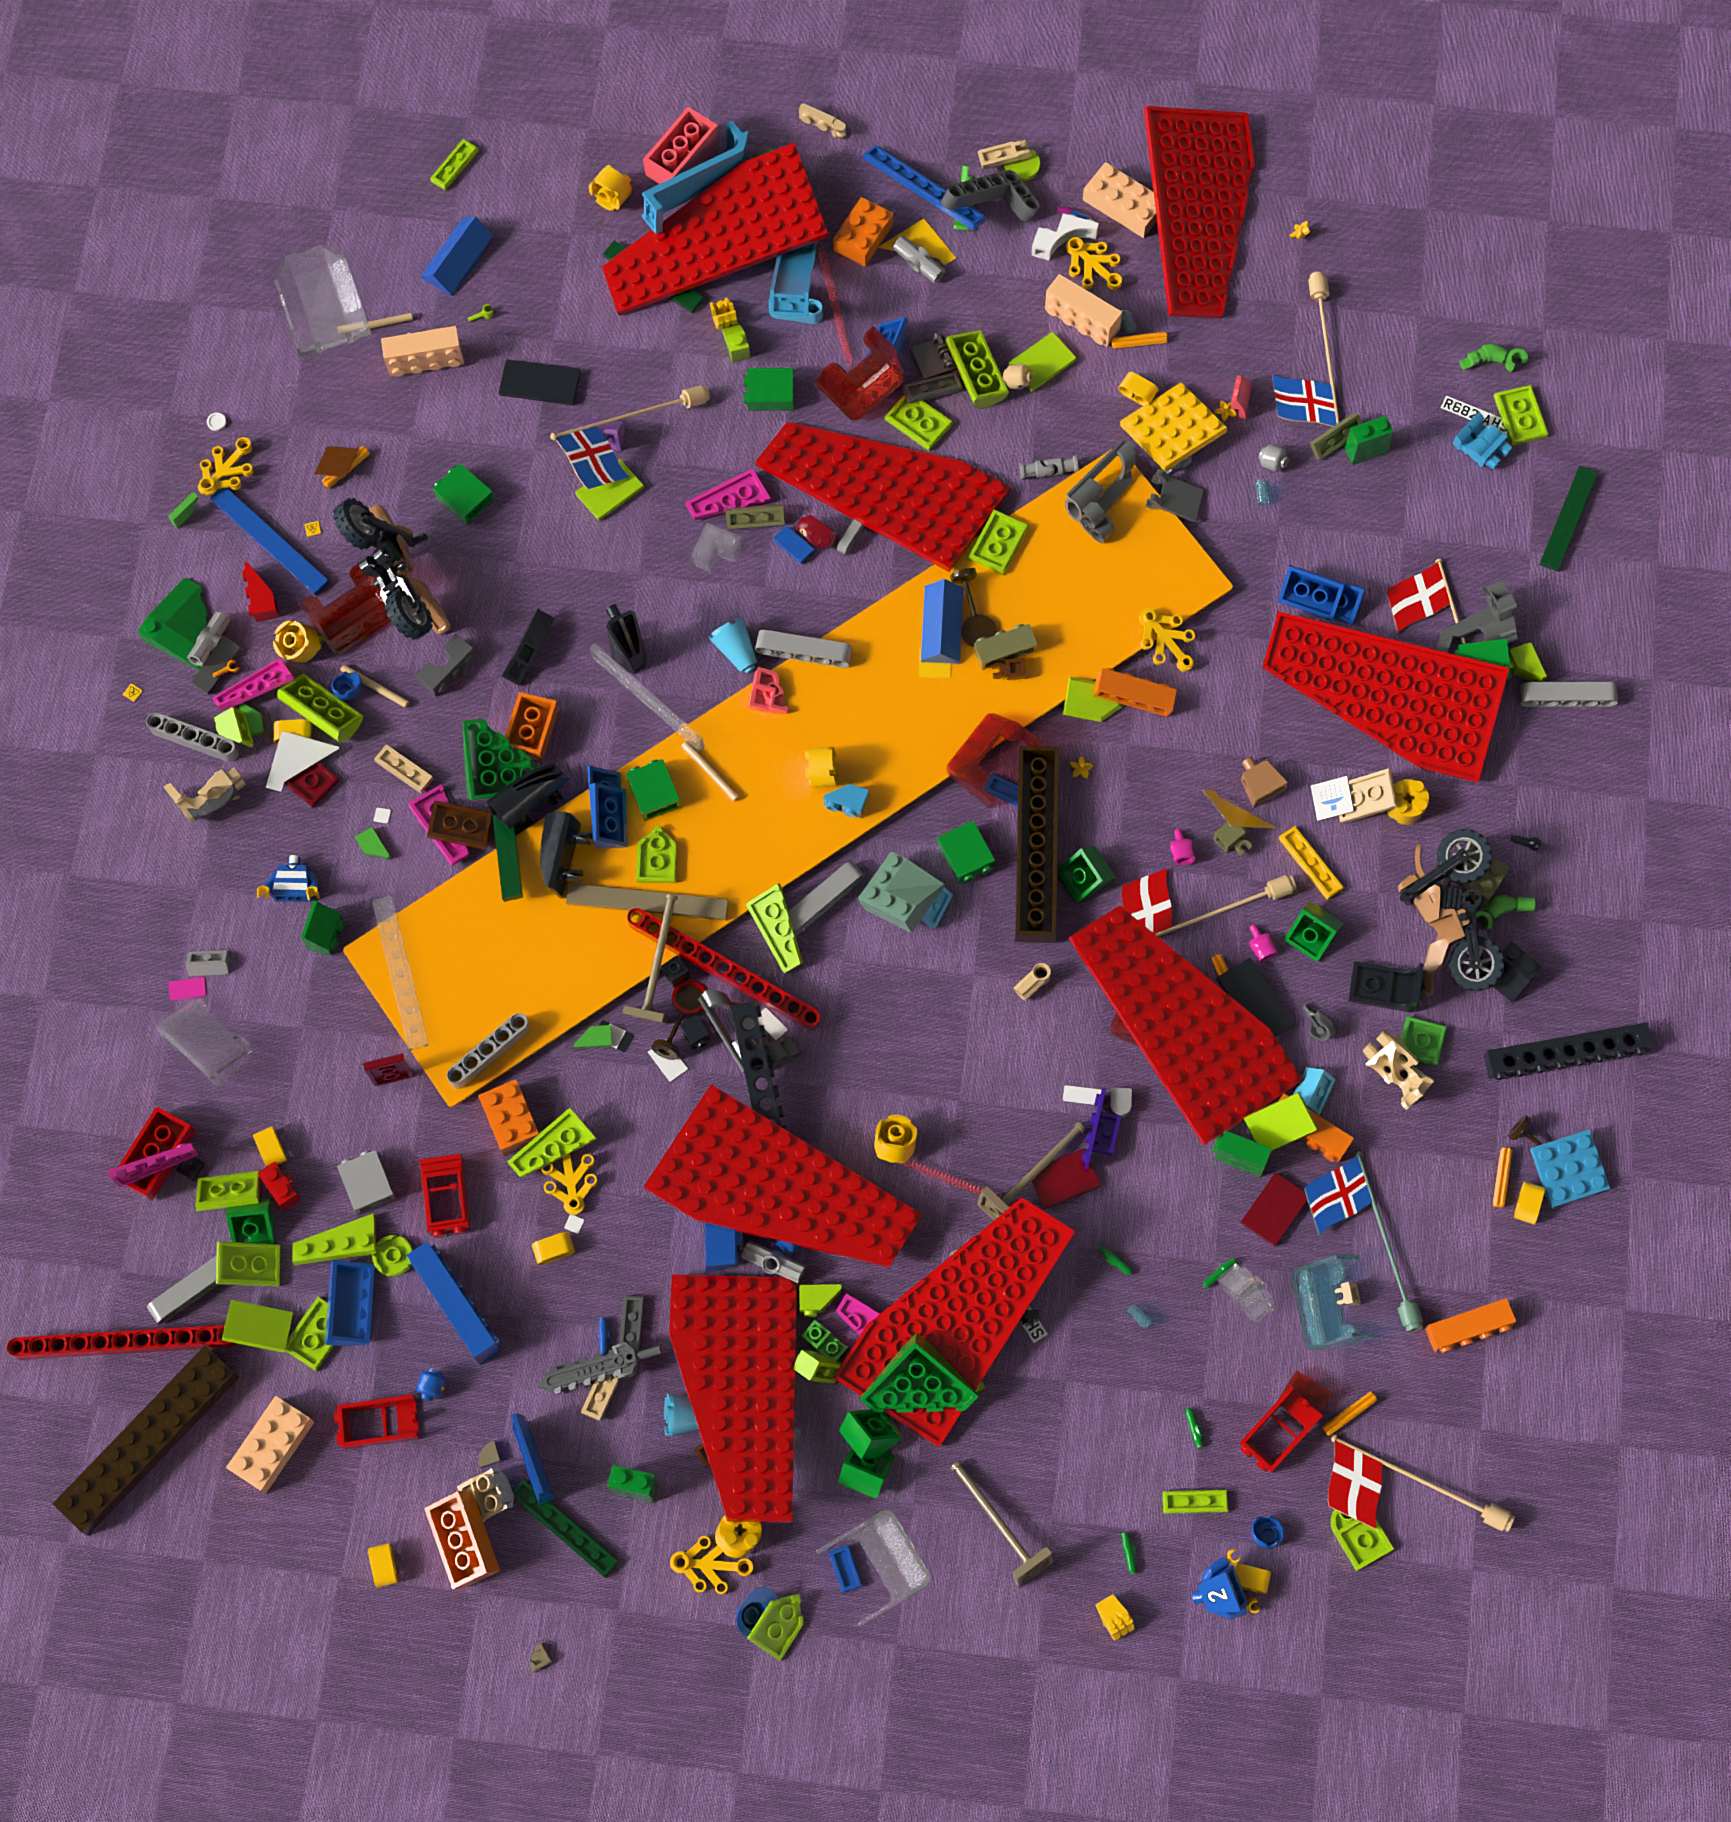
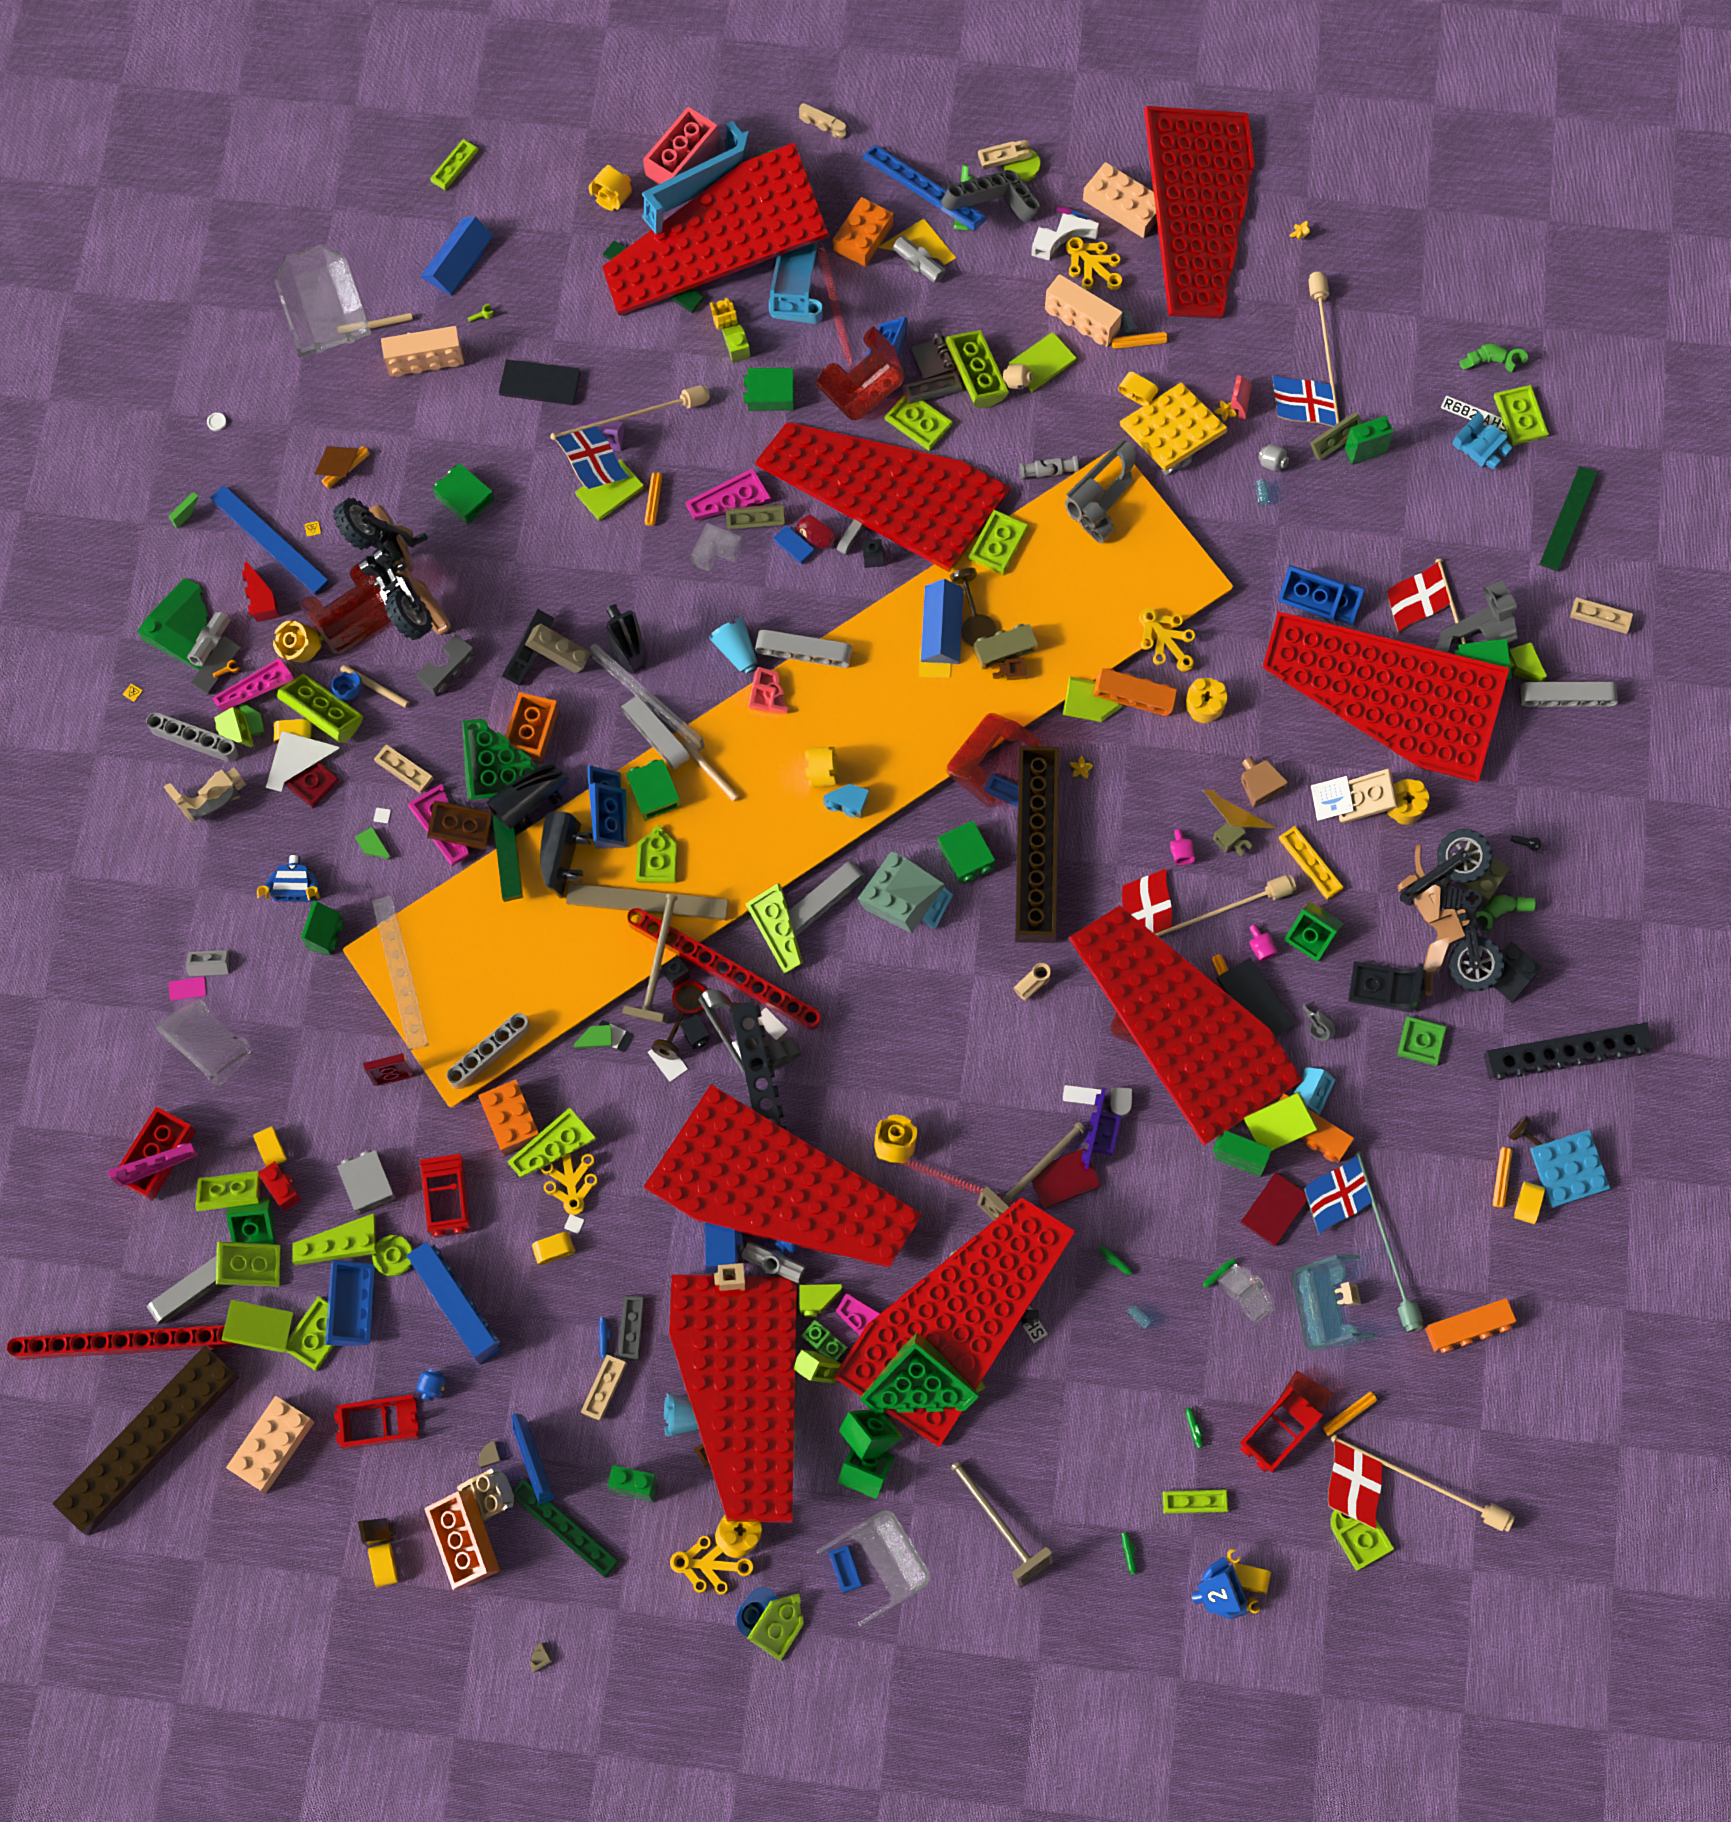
(191, 1168): black tile -> none
(225, 469): yellow plant -> none
(376, 1532): none -> dark brown slope
(557, 648): none -> dark tan brick
(620, 1362): dark grey bar -> none
(653, 499): none -> light orange axle
(655, 732): none -> light grey beam
(733, 1271): none -> tan brick
(872, 553): none -> black brick
(1085, 873): green slope -> none
(1115, 1617): yellow hand -> none
(1175, 497): dark grey flag -> none
(1203, 690): none -> yellow brick
(1267, 1532): blue hair -> none
(1398, 1057): tan hips -> none
(1601, 615): none -> tan plate

